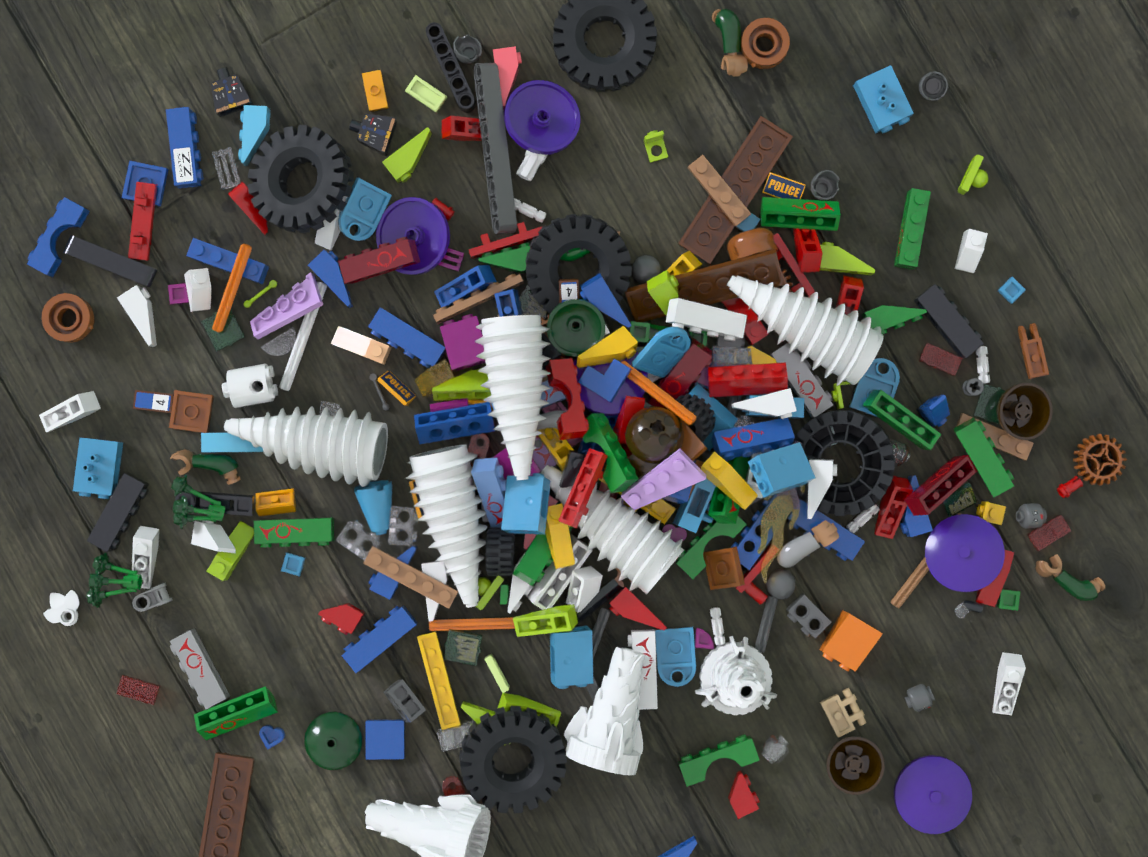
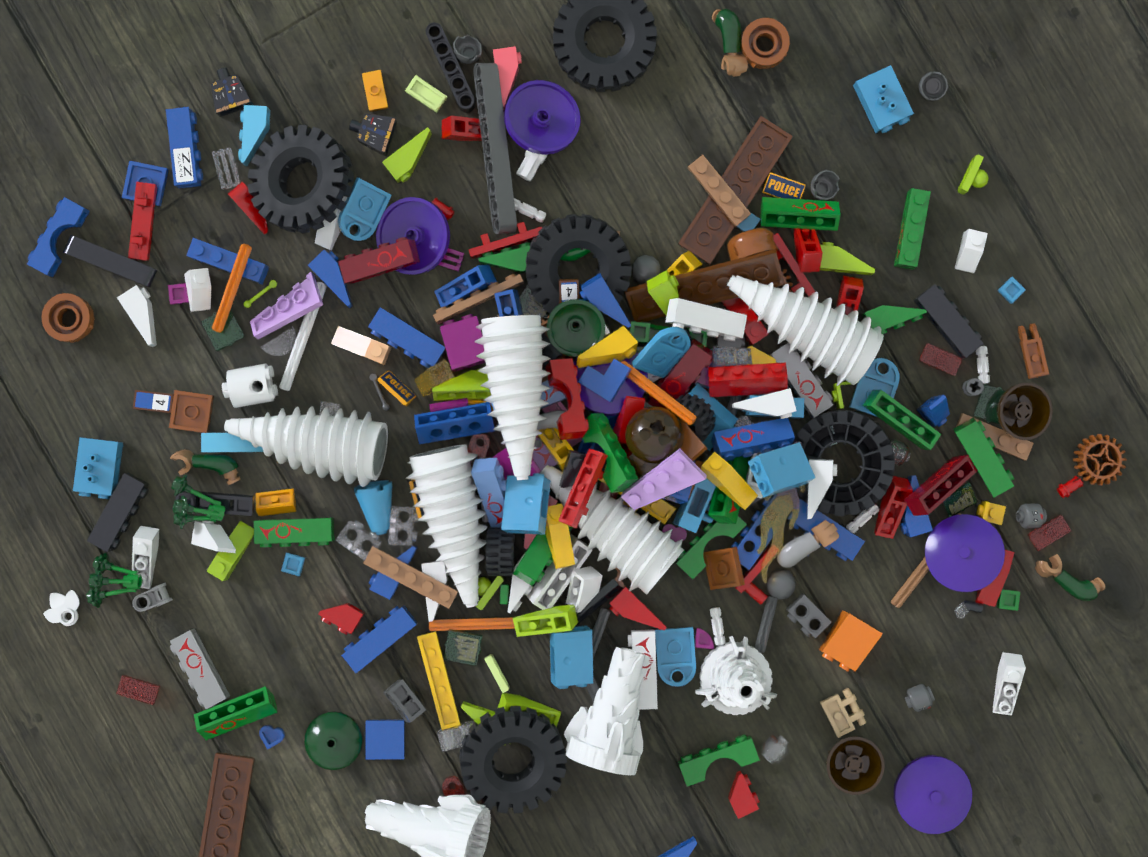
(70, 411): white slope -> none
(652, 139): lime bracket -> none

